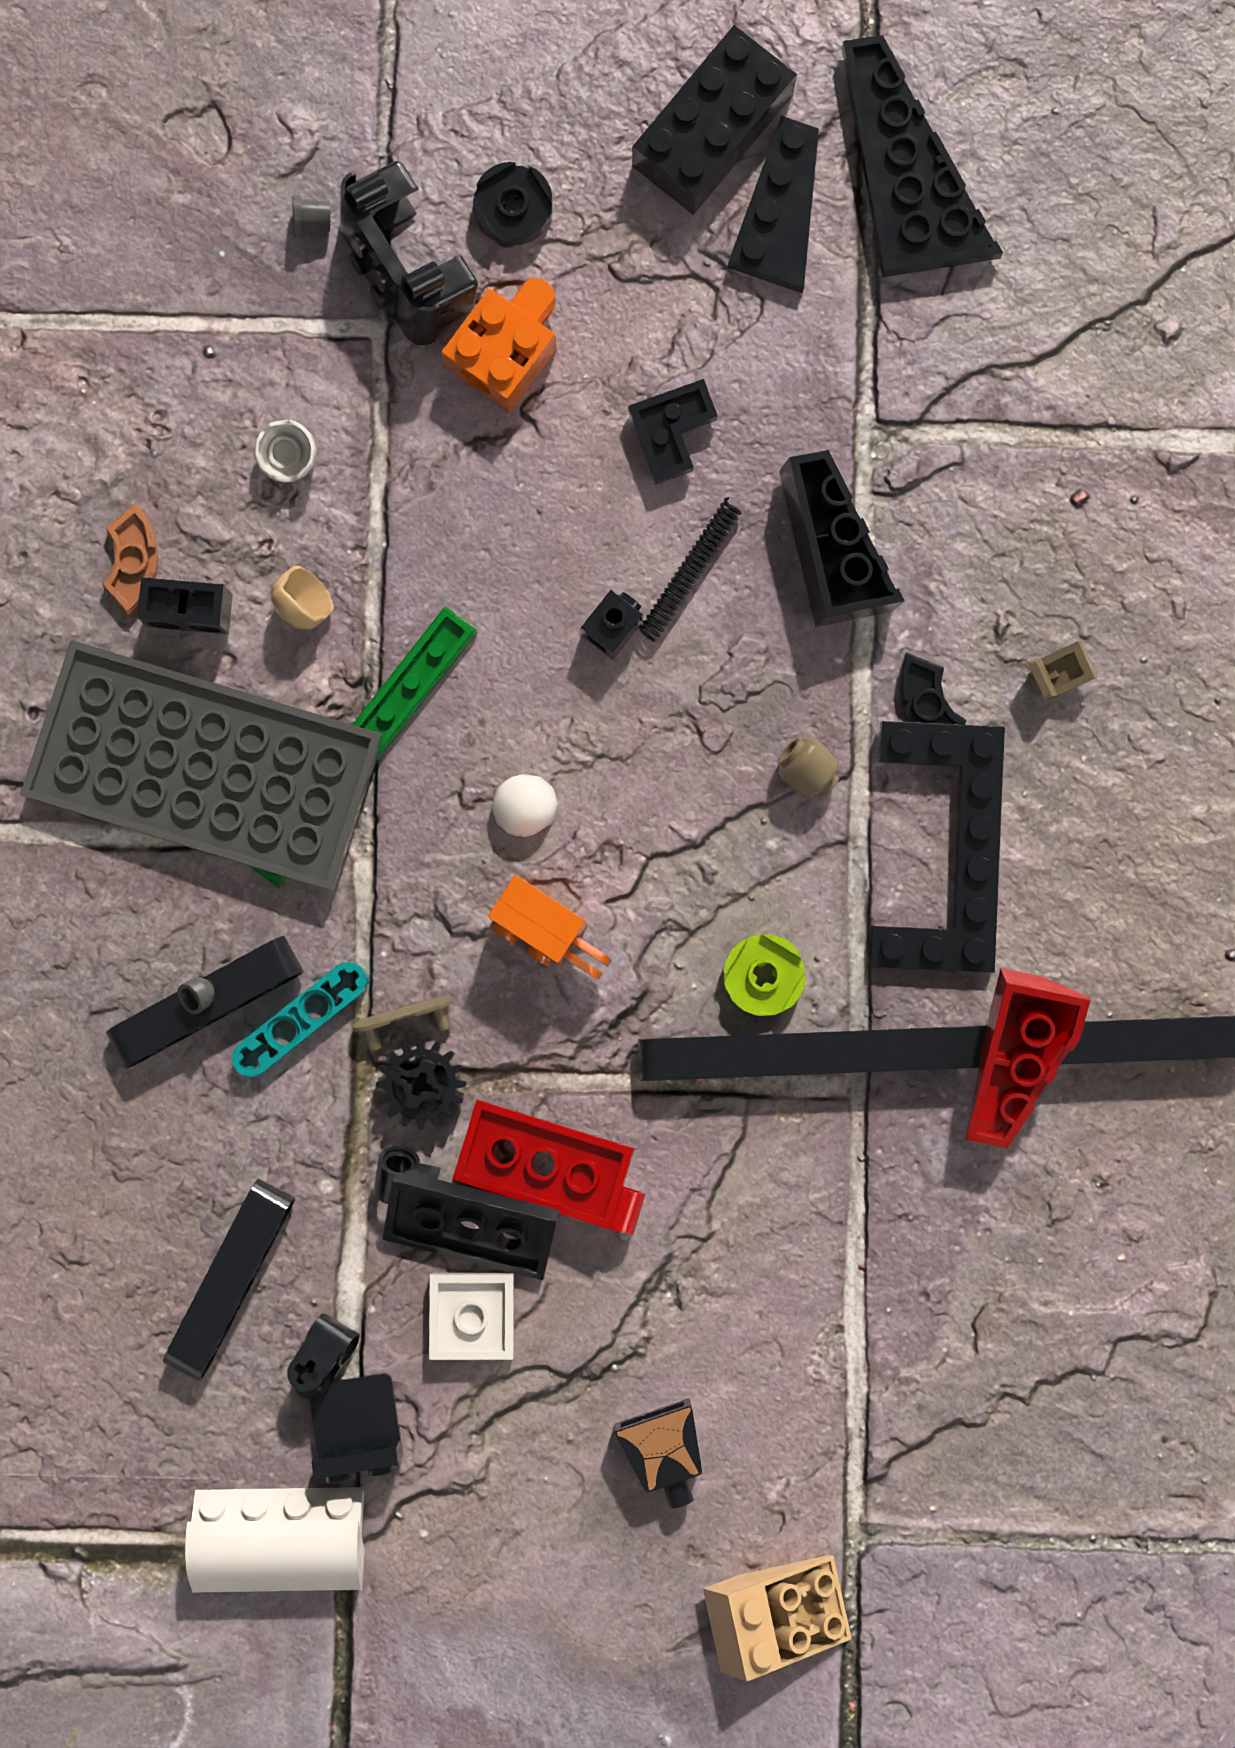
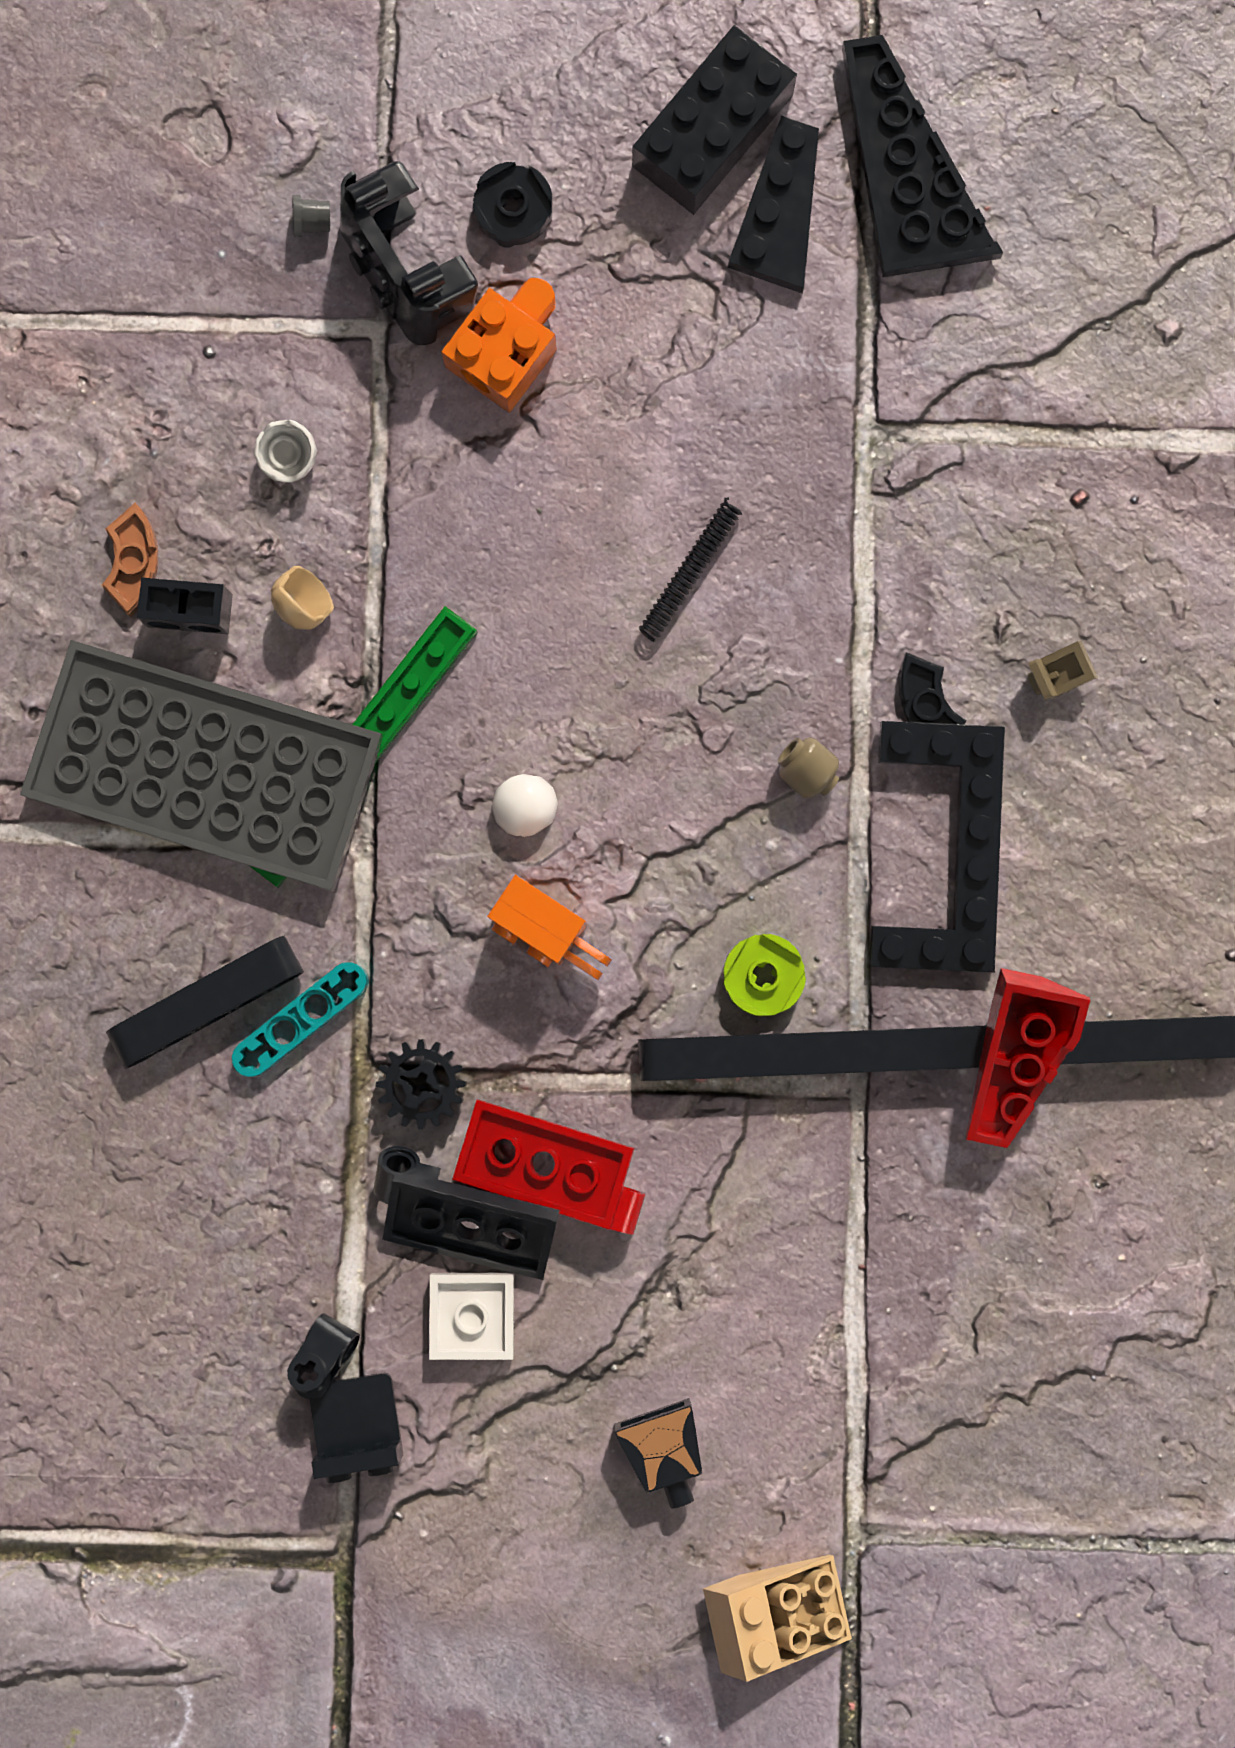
(196, 995): dark grey hinge -> none
(228, 1280): black beam -> none
(275, 1540): white brick -> none
(435, 1005): dark tan piece -> none
(612, 623): black brick -> none
(660, 425): black plate -> none
(833, 544): black wedge -> none

